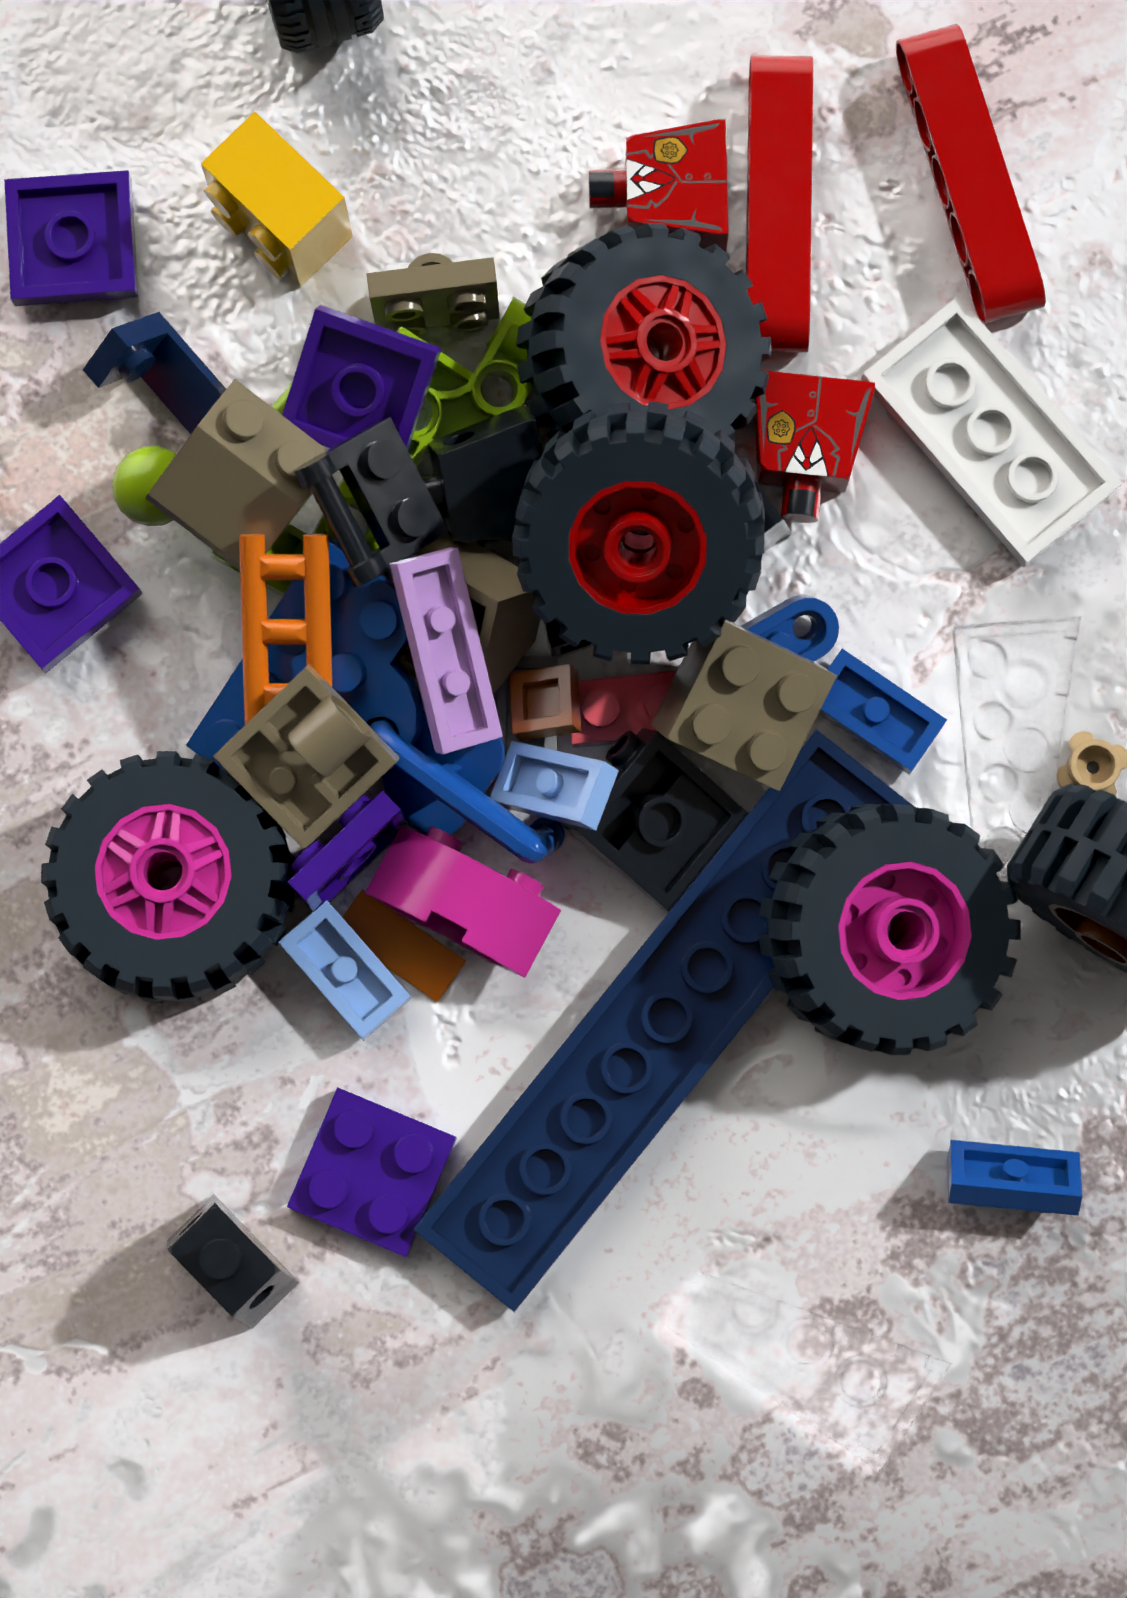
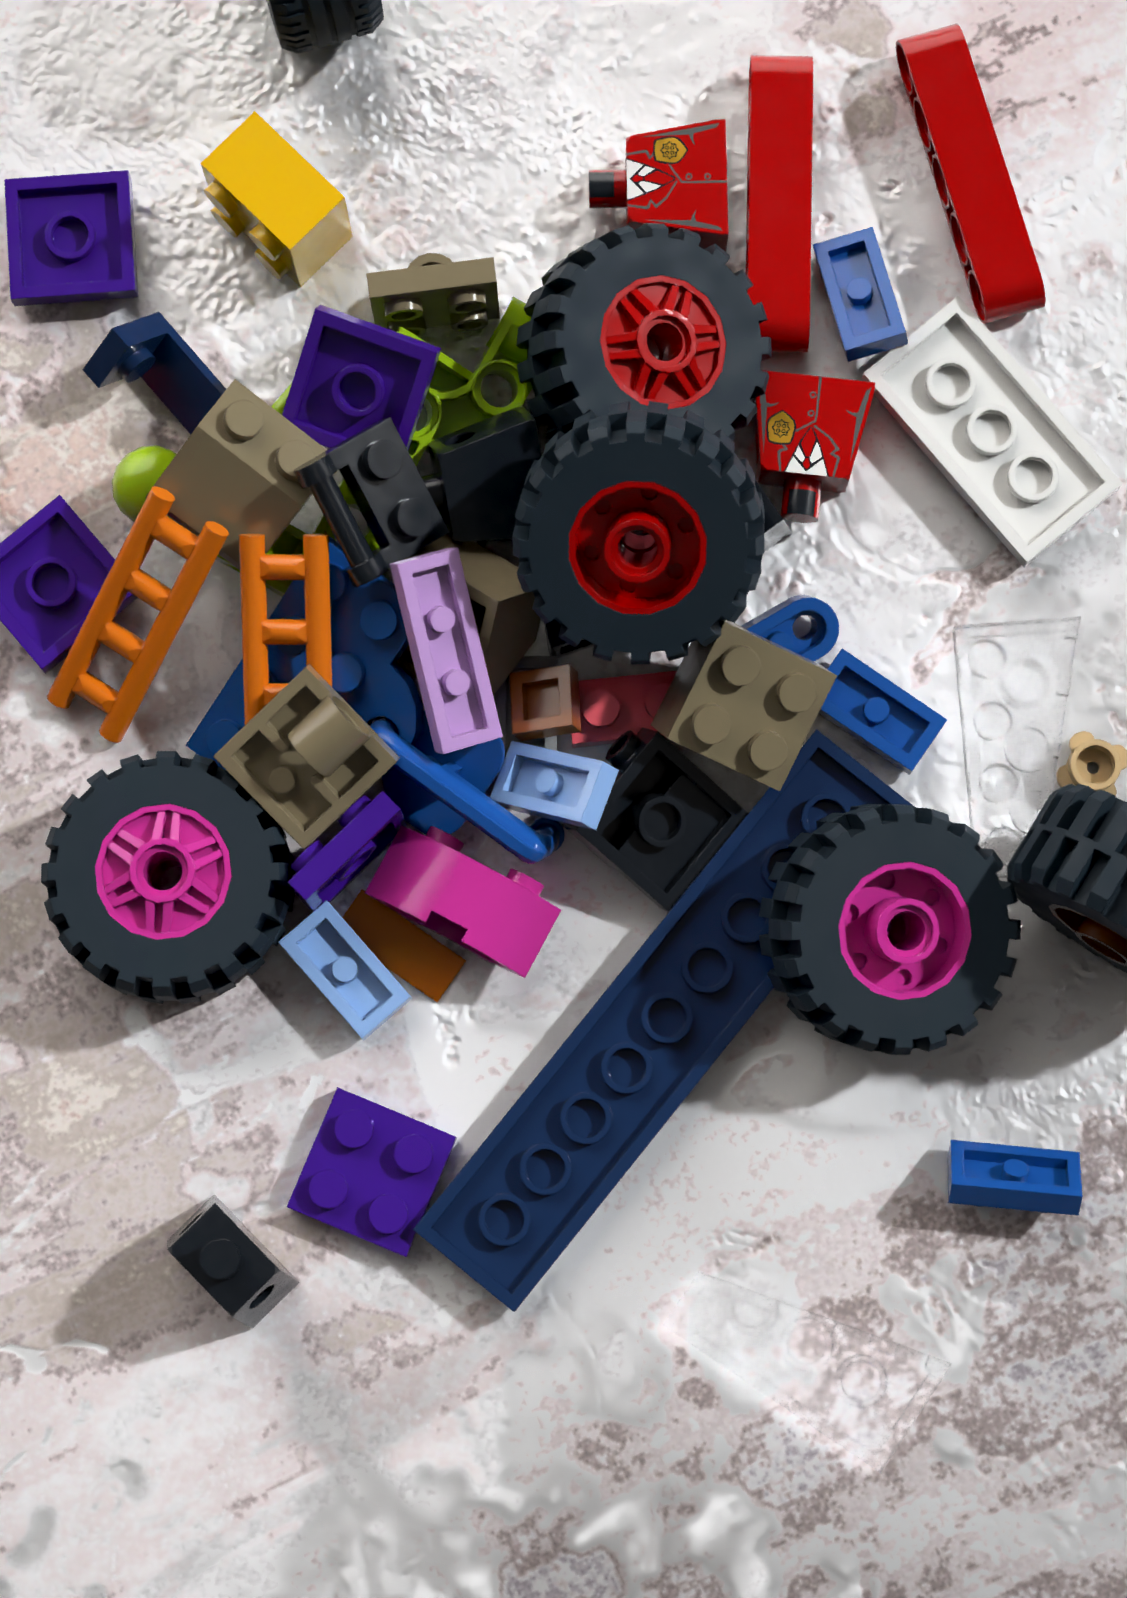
(172, 605): none -> orange bar
(860, 294): none -> plate

